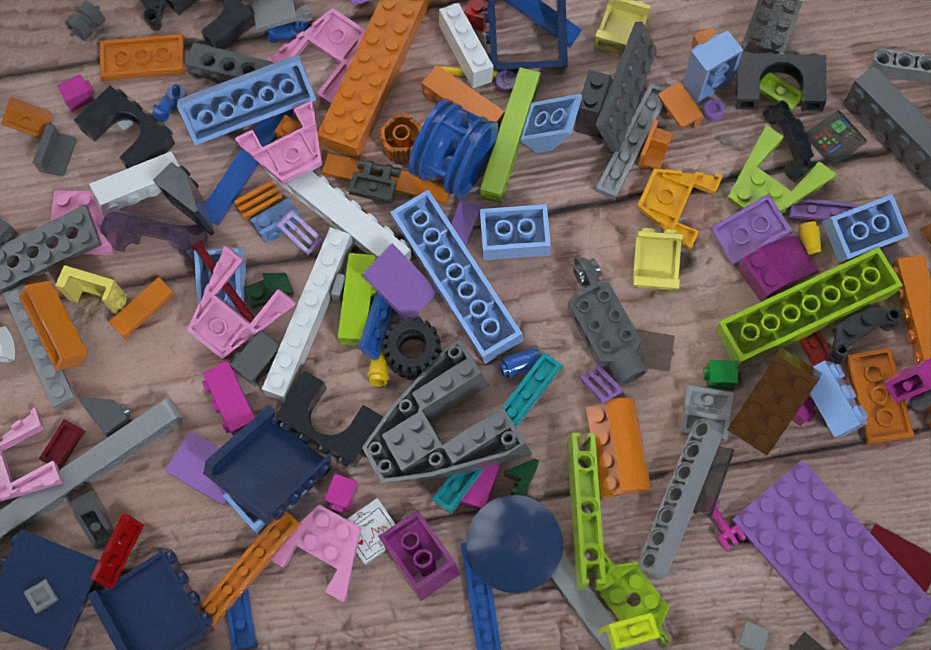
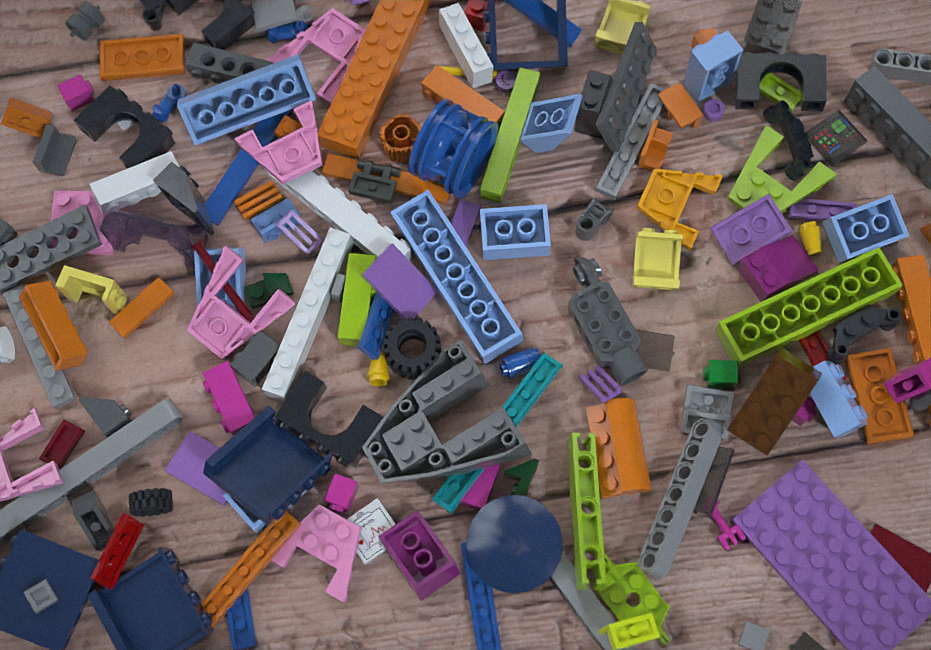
(150, 502): none -> black tyre
(595, 217): none -> dark grey piece

